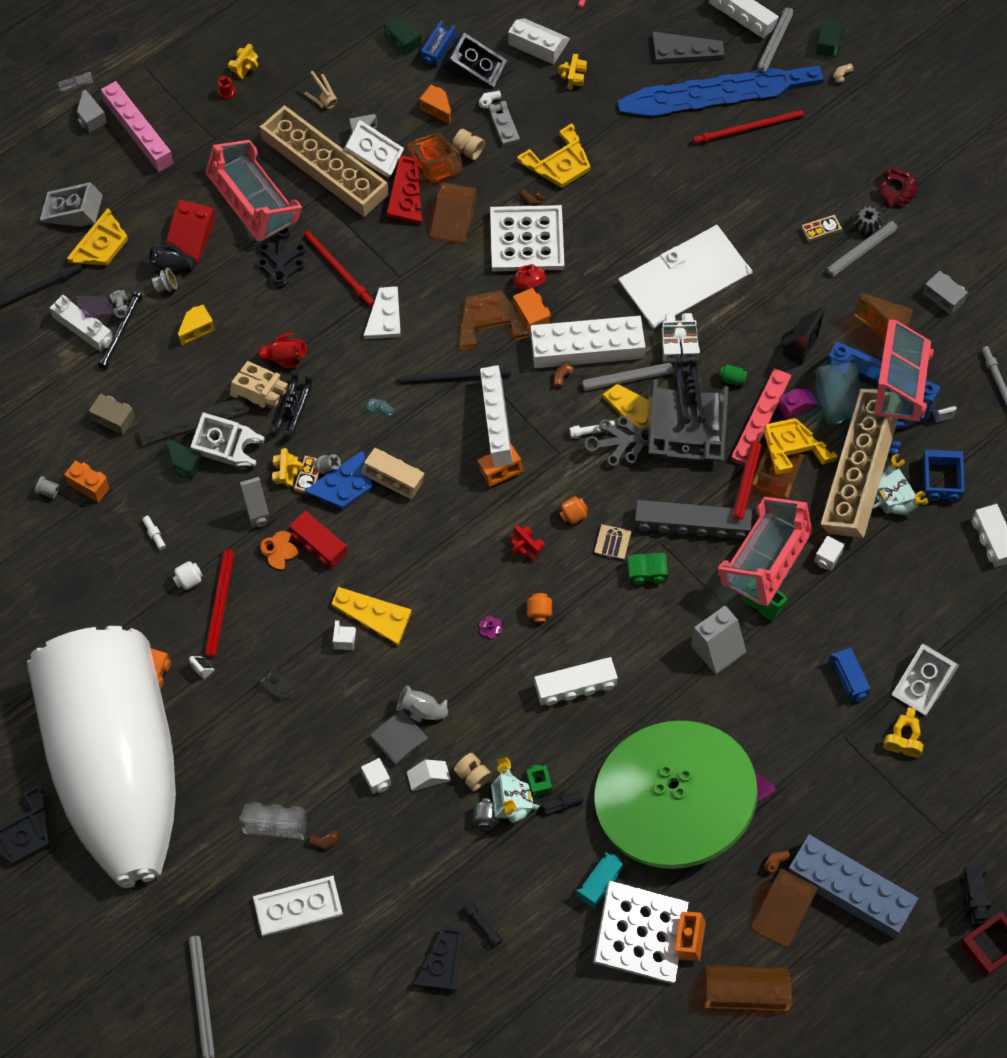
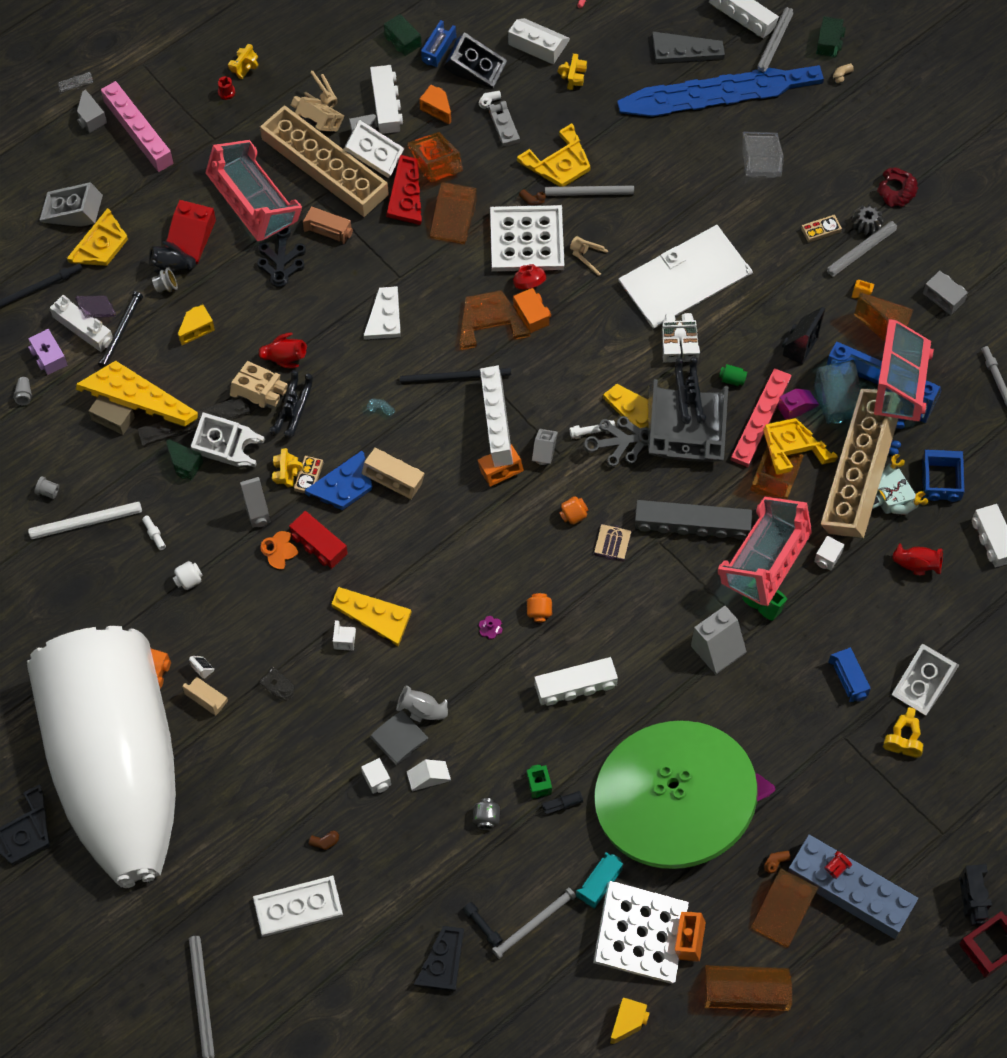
(23, 391): none -> light grey cone
(47, 351): none -> lavender brick
(85, 520): none -> white axle
(87, 481): orange brick -> none
(119, 298): light grey bar -> none
(135, 392): none -> yellow wing
(205, 695): none -> tan panel
(219, 603): red axle -> none
(273, 820): clear slope -> none
(312, 108): none -> tan hips
(326, 464): light grey bush -> none
(327, 224): none -> nougat window
(360, 291): red bar -> none
(385, 99): none -> white brick
(468, 145): tan wheel -> none
(471, 770): tan wheel -> none
(498, 951): none -> light grey bar
(511, 796): light aqua torso -> none
(524, 544): red hips -> none
(544, 446): none -> light grey slope
(564, 369): dark orange arm -> none
(580, 246): none -> tan plant
(587, 341): white brick -> none
(589, 190): none -> light grey piece
(628, 376): light grey axle -> none
(629, 1019): none -> yellow slope
(647, 568): green brick -> none
(746, 127): red bar -> none
(747, 480): red axle -> none
(762, 154): none -> clear slope
(838, 865): none -> red bush
(863, 287): none -> light orange slope
(919, 559): none -> red animal
(944, 413): white slope -> none

